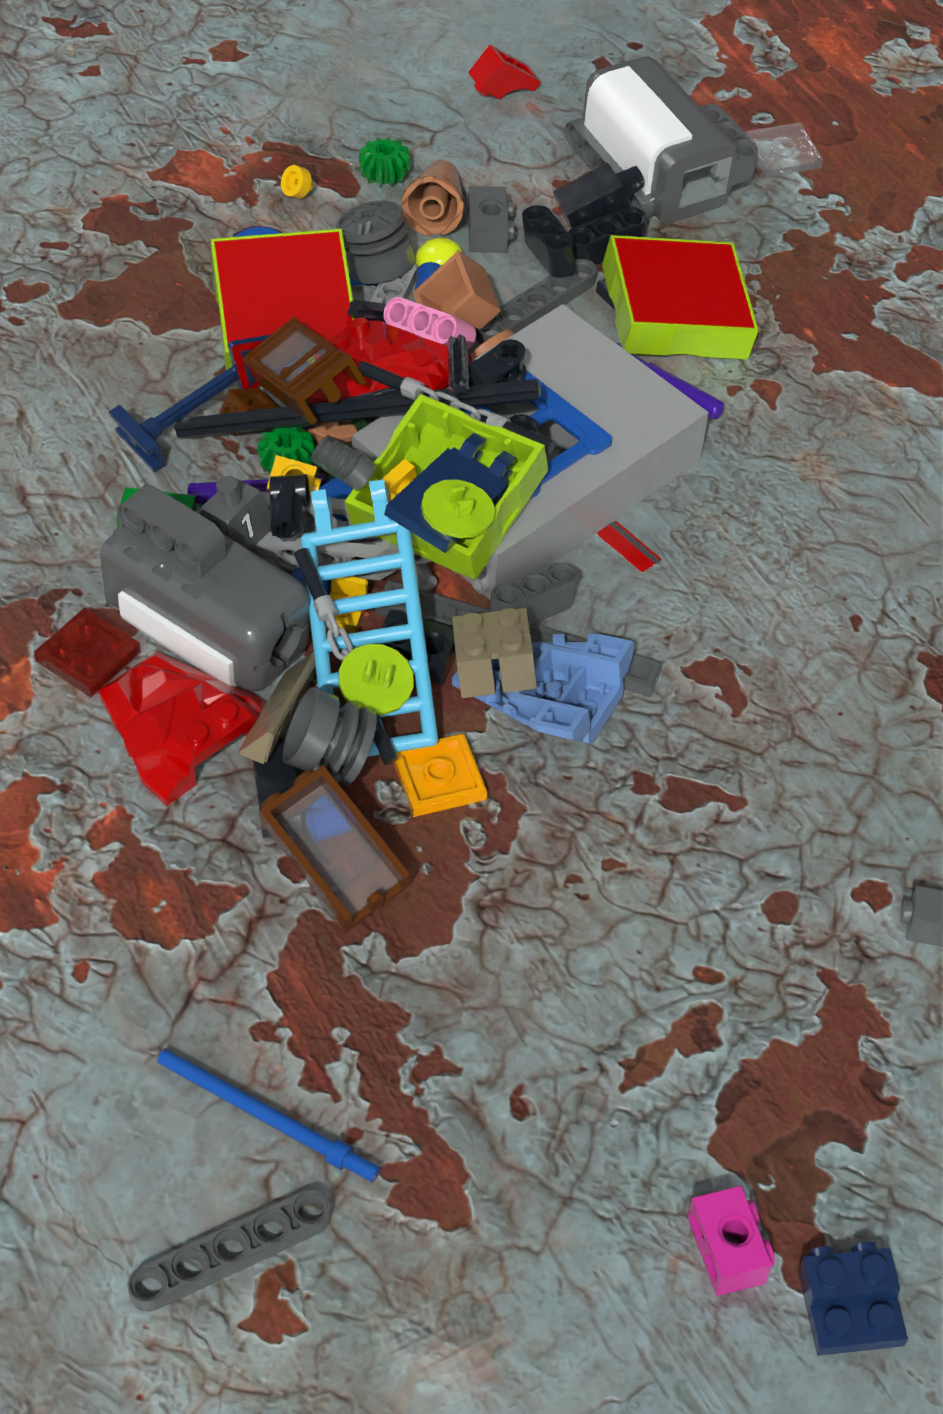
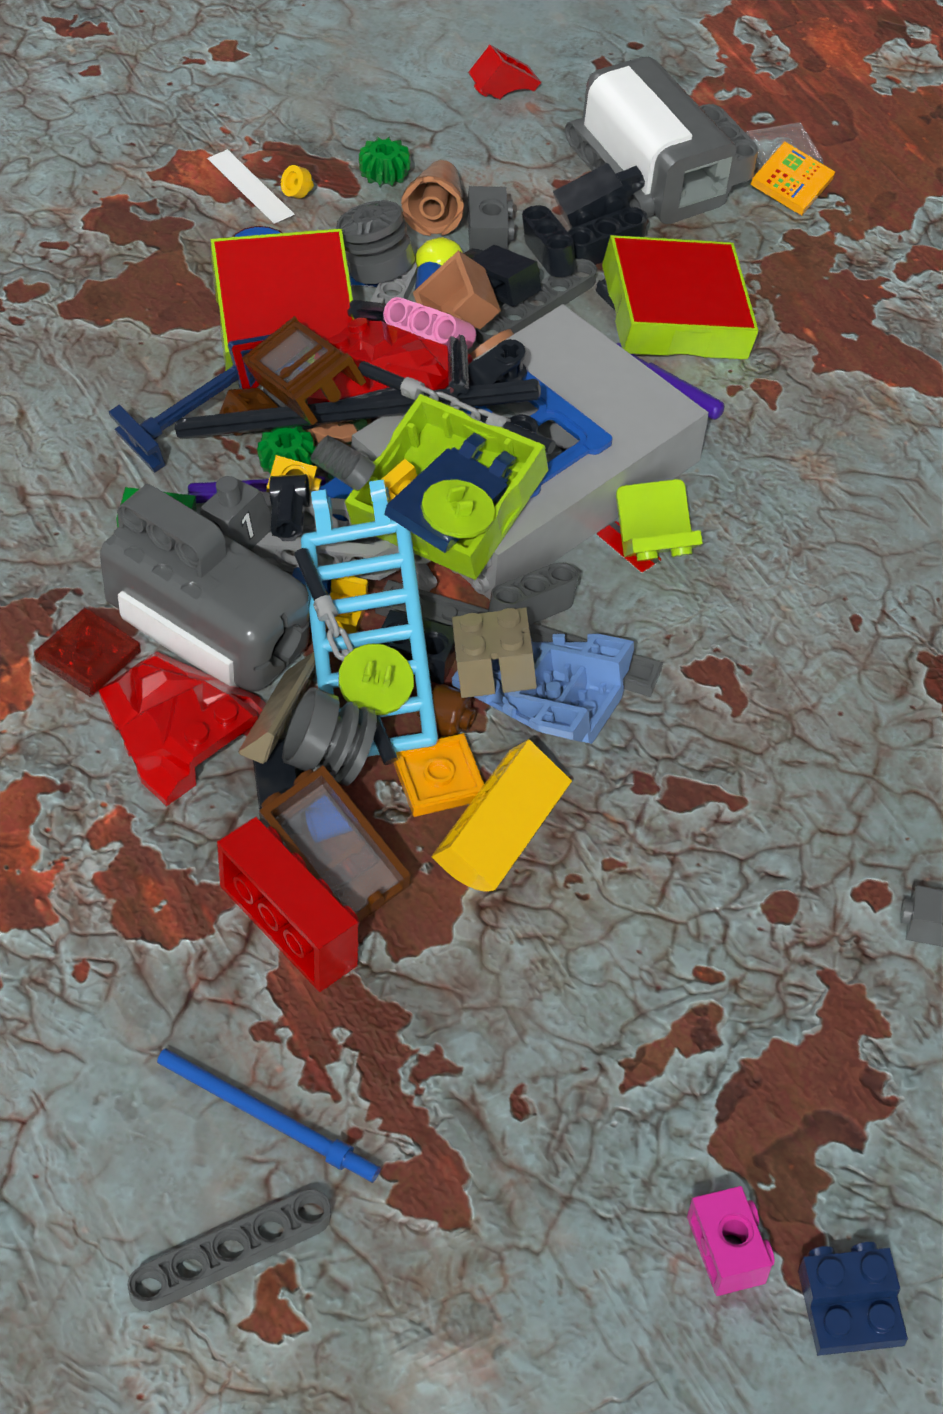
(251, 186): none -> white sticker
(288, 903): none -> red brick
(451, 711): none -> reddish brown head
(502, 818): none -> yellow brick
(510, 274): none -> black hinge
(655, 520): none -> lime bracket
(793, 178): none -> light orange tile

